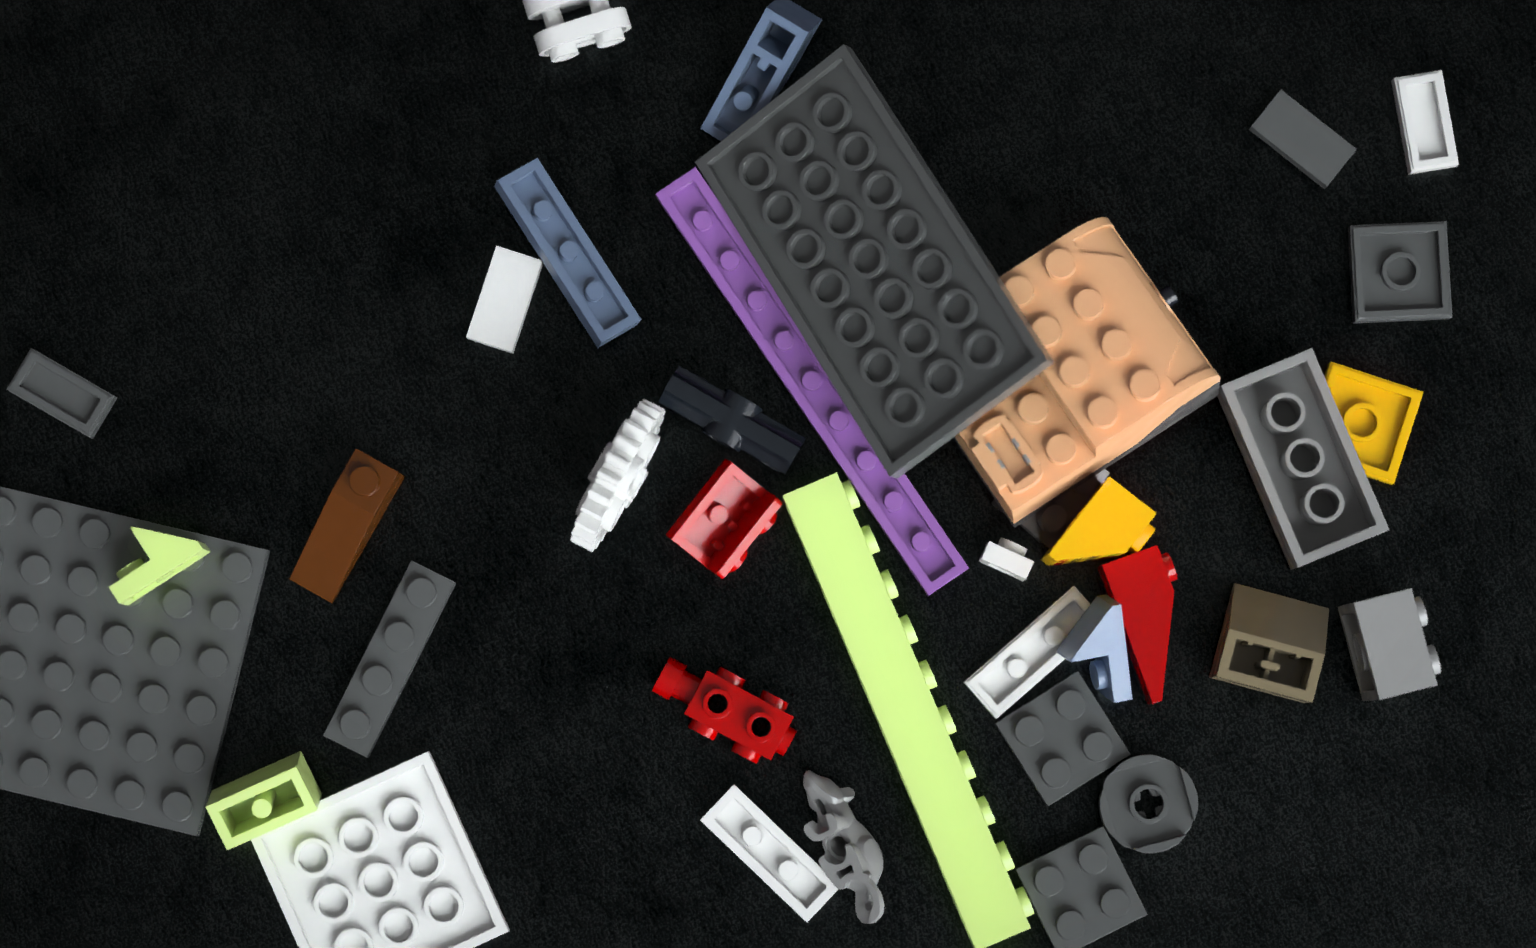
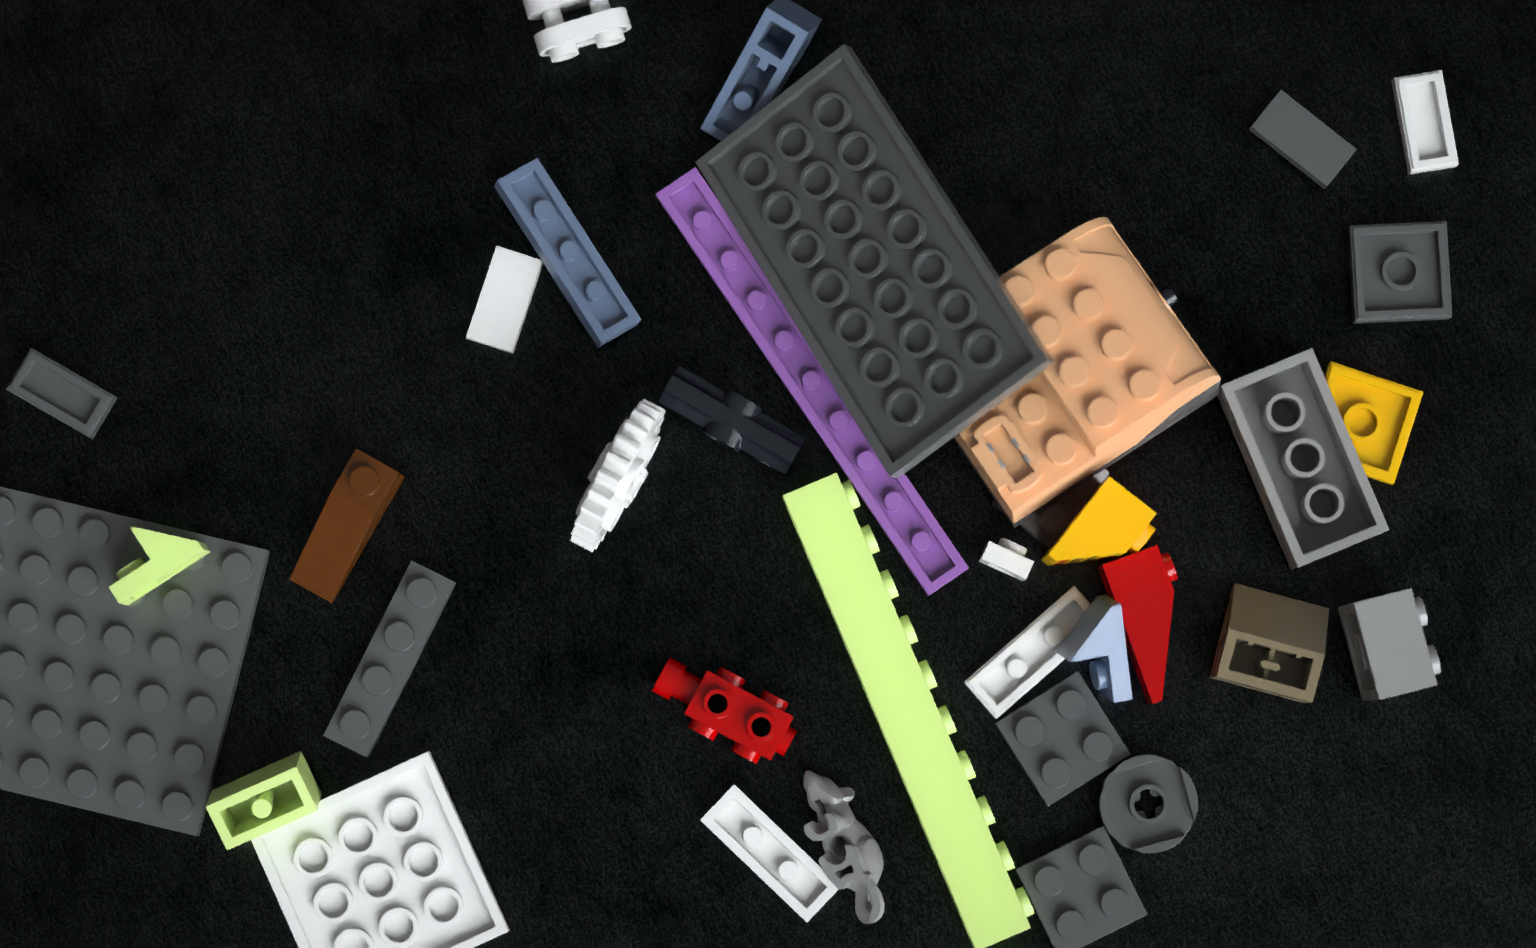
(725, 519): bracket -> none

